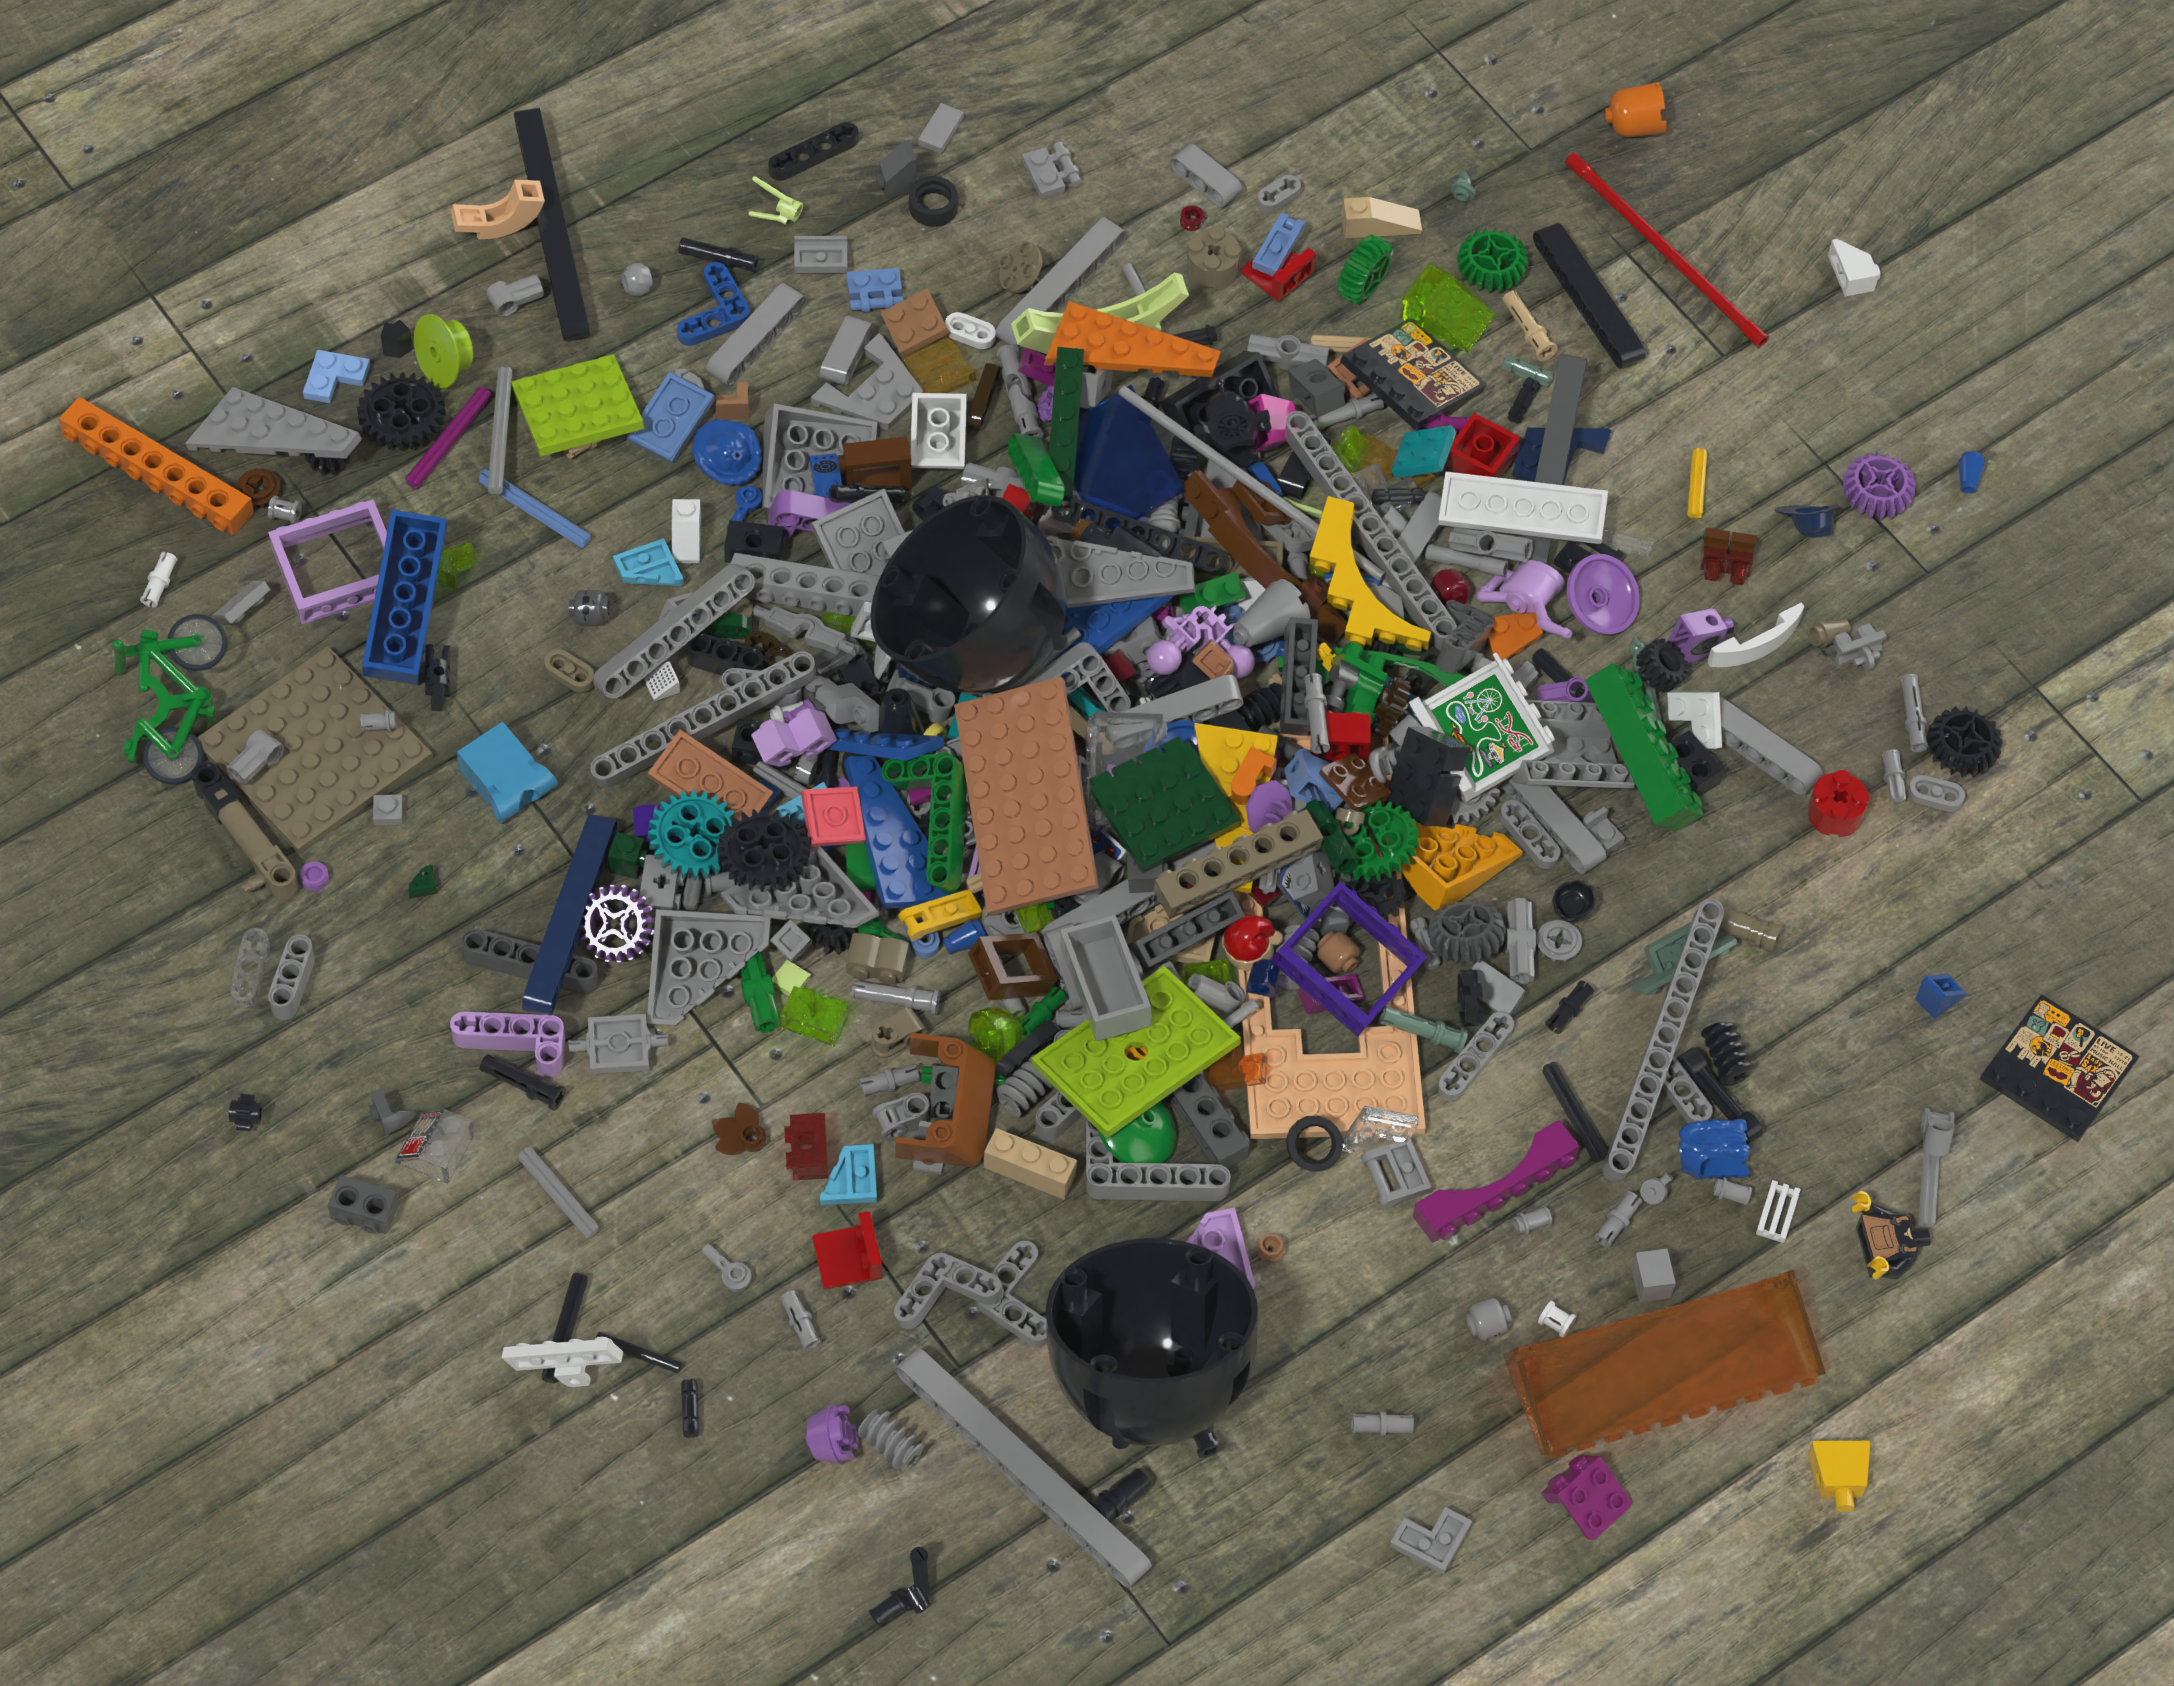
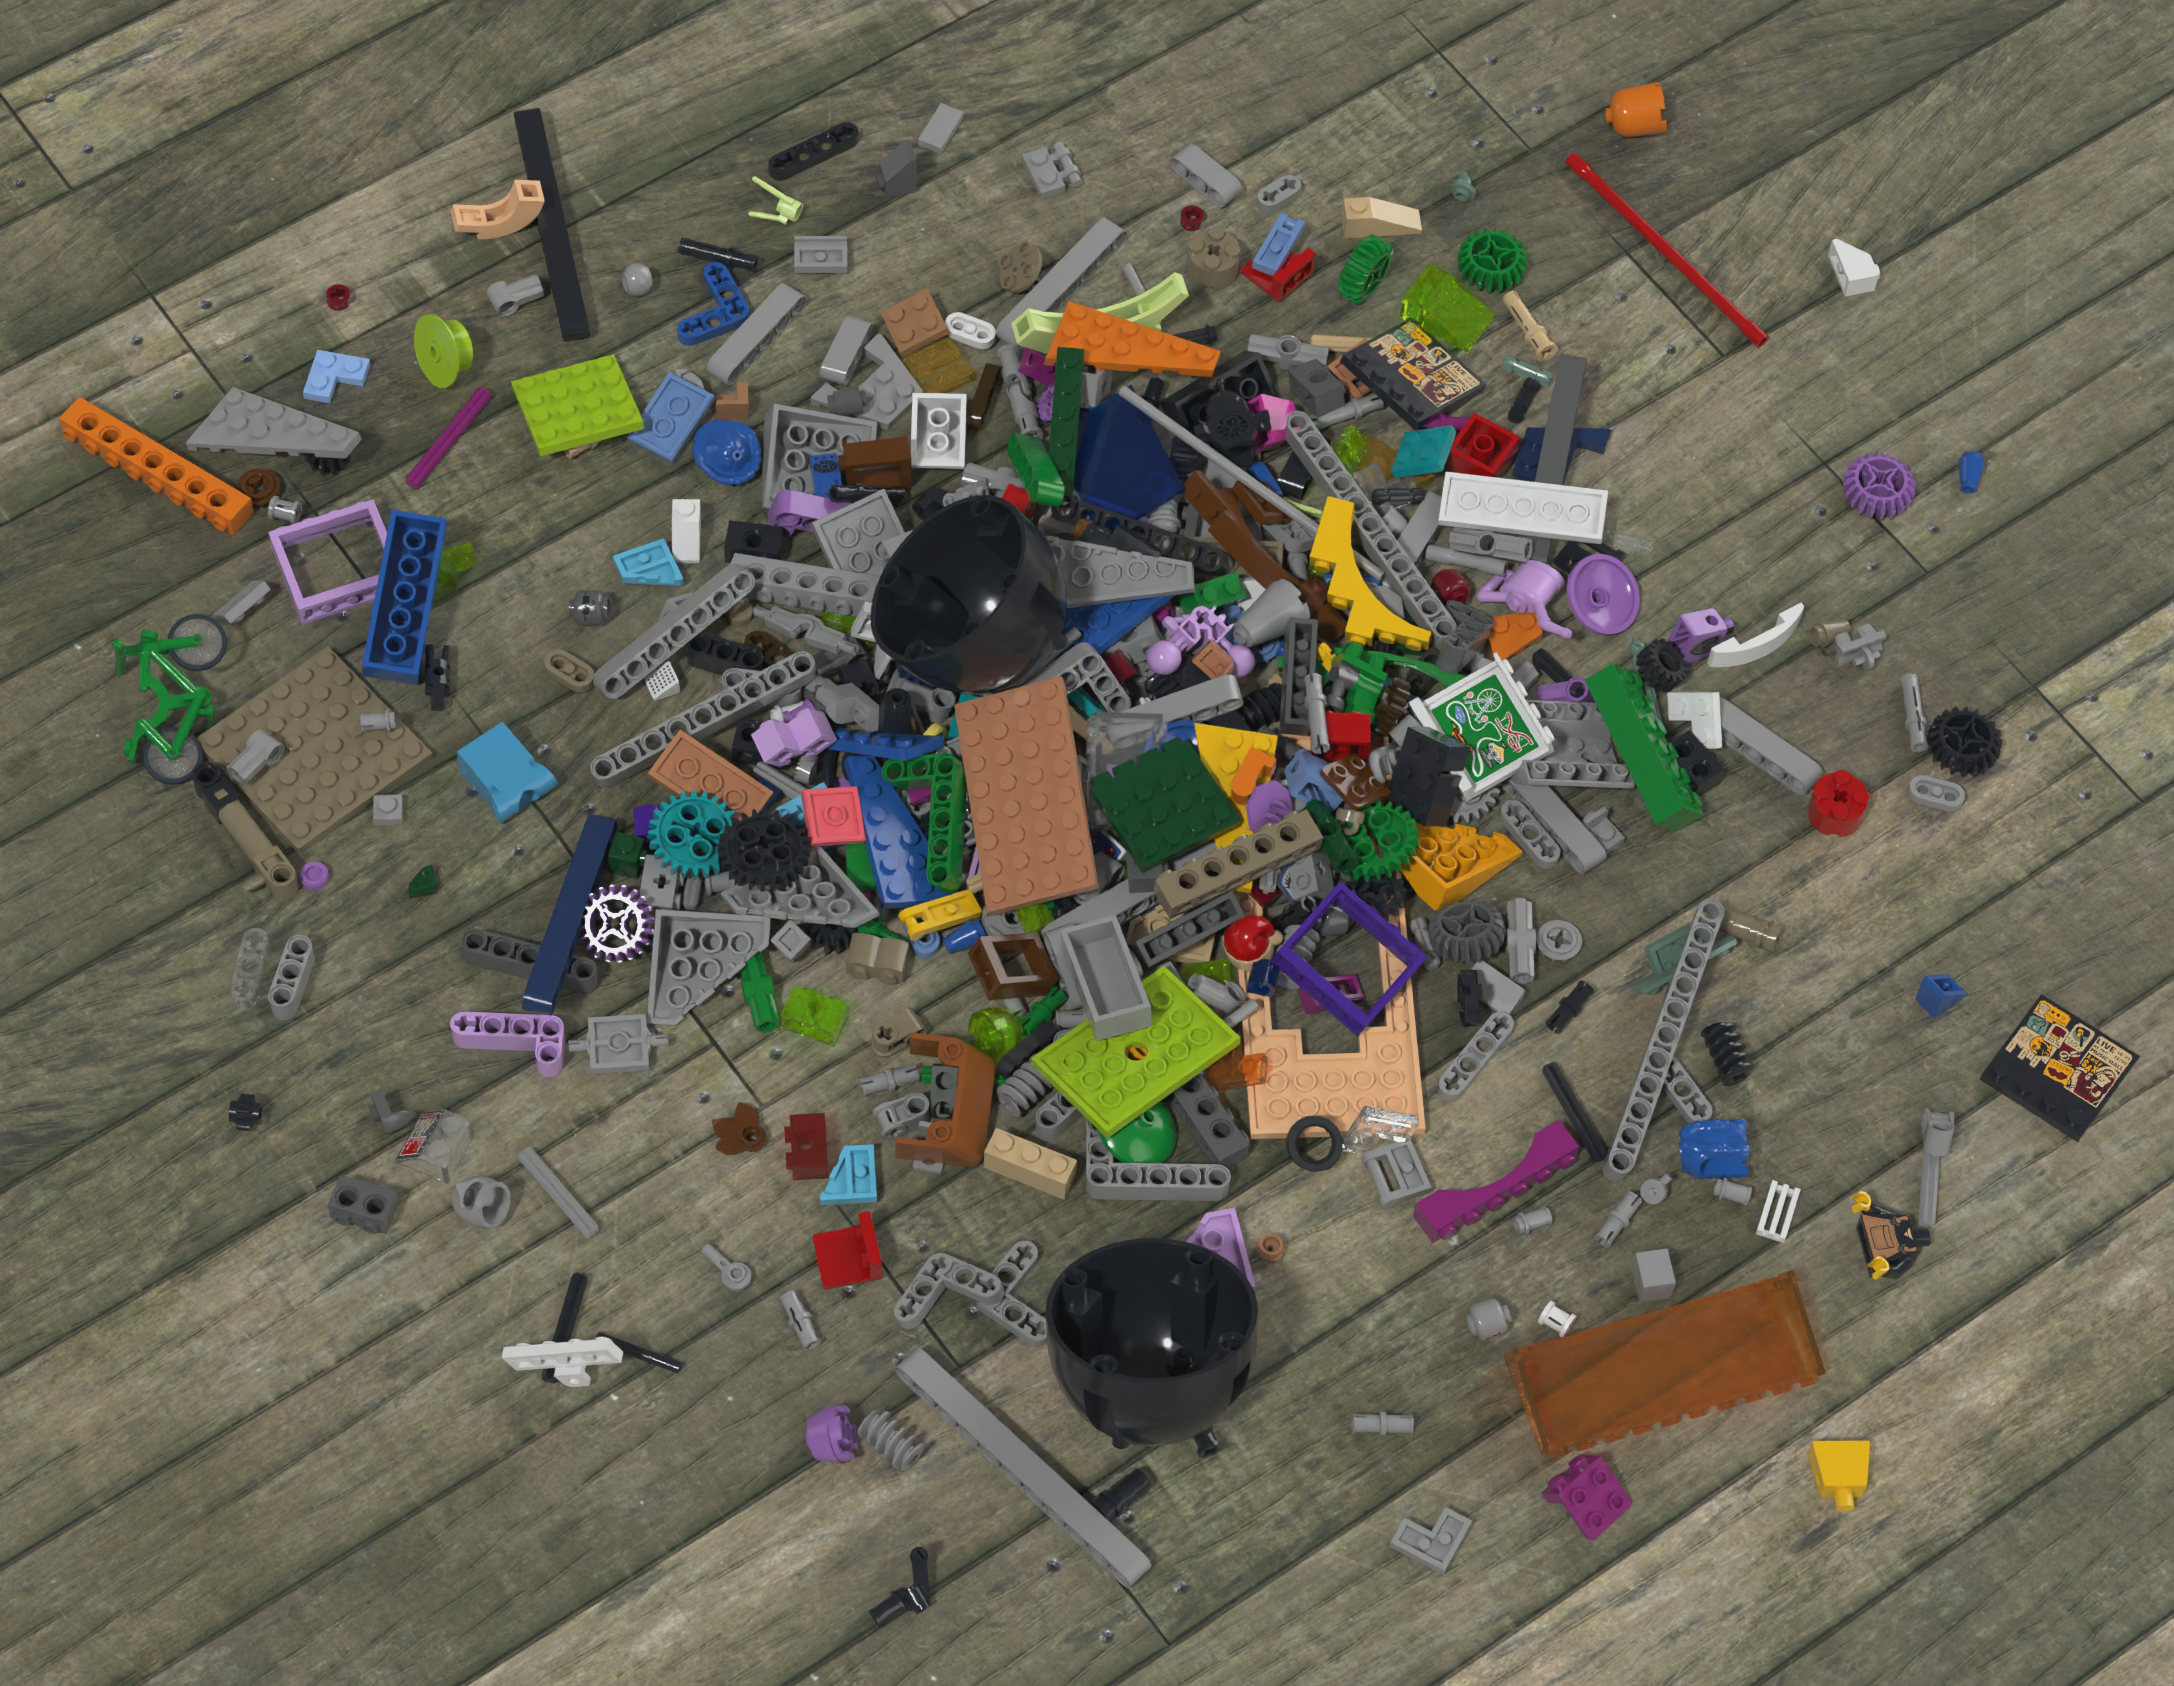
(158, 579): white pin -> none
(336, 303): none -> dark red bush
(396, 339): black piece -> none
(401, 411): black gear -> none
(481, 1201): none -> light grey piece
(500, 429): light grey axle -> none
(533, 1086): black pin -> none
(540, 512): medium blue axle -> none
(690, 1410): black axle -> none
(730, 626): dark green beam -> none
(747, 500): blue plate -> none
(790, 976): yellowish green tile -> none
(847, 402): none -> dark grey brick
(874, 284): medium blue plate -> none
(909, 997): light grey pin -> none
(933, 185): black tyre -> none
(1294, 913): none -> black pin
(1338, 952): medium nougat head -> none
(1435, 1031): sand green pin -> none
(1574, 901): black hair -> none
(1589, 295): black beam -> none
(1697, 483): yellow axle -> none
(1697, 1069): black piece -> none
(1715, 558): clear red hips -> none
(1811, 520): dark blue piece -> none
(1894, 775): light grey axle -> none

